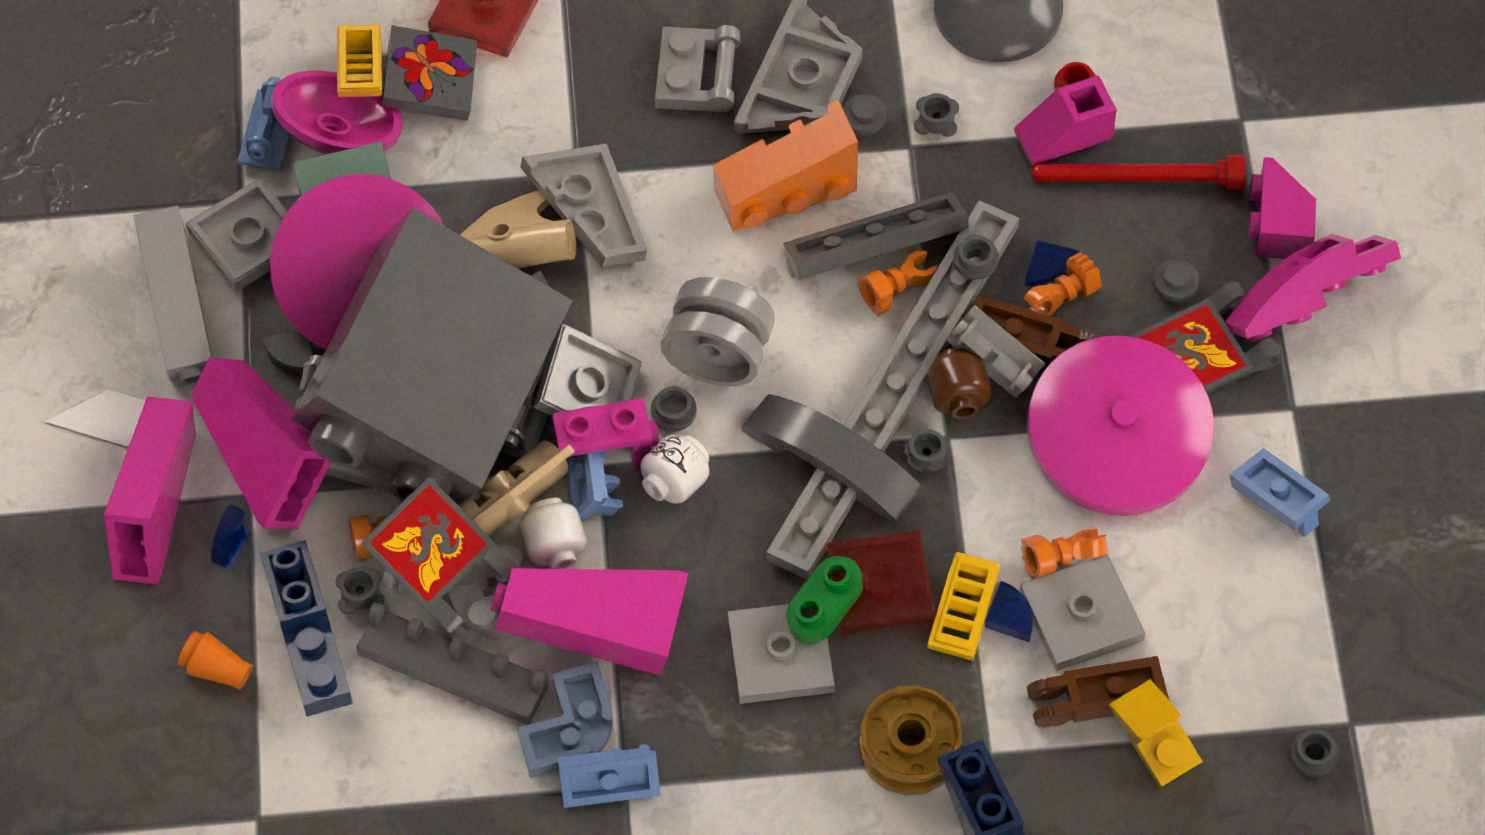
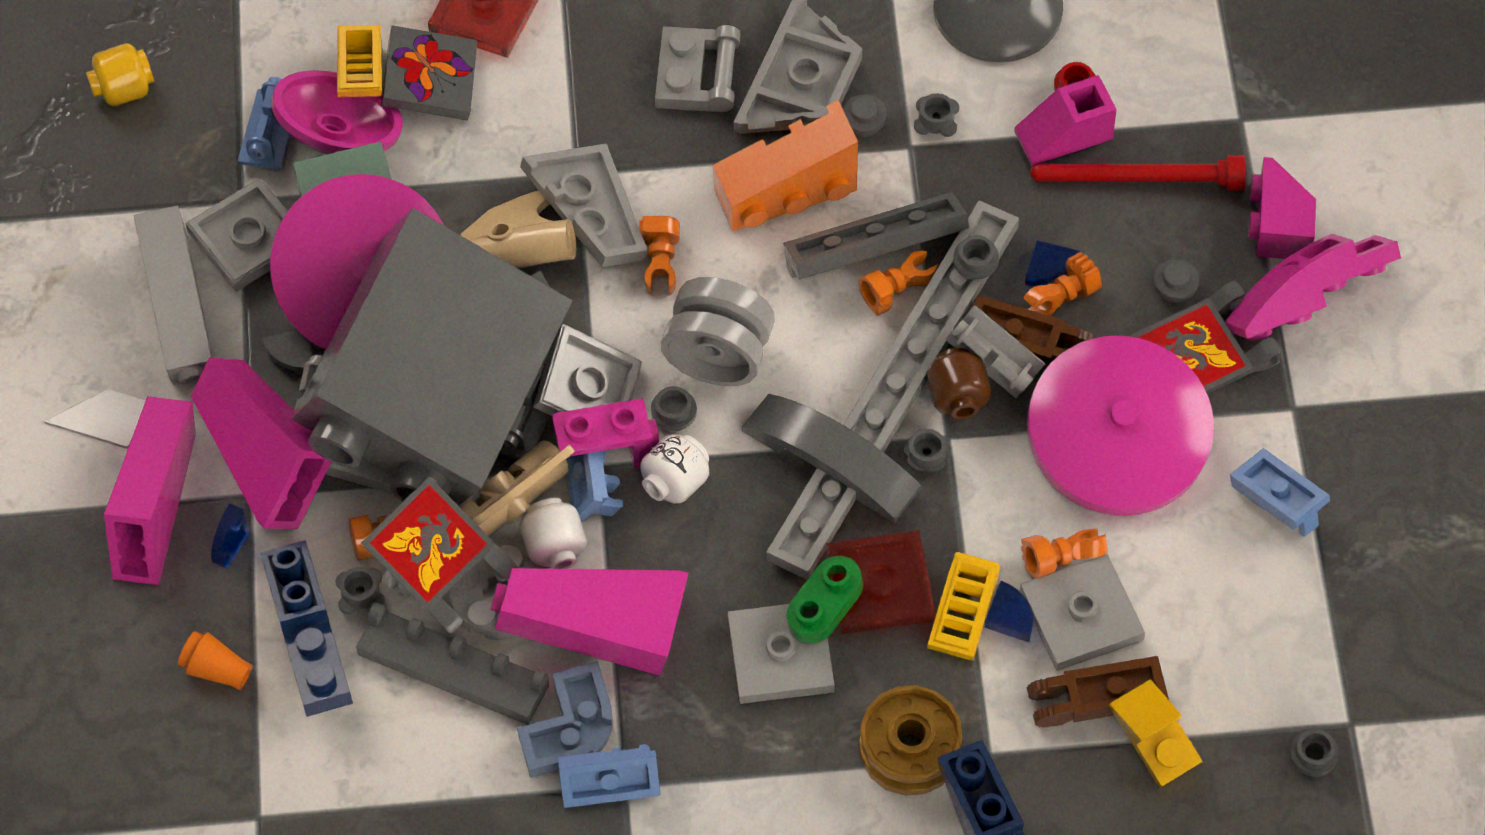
(120, 74): none -> yellow head
(660, 235): none -> orange piece

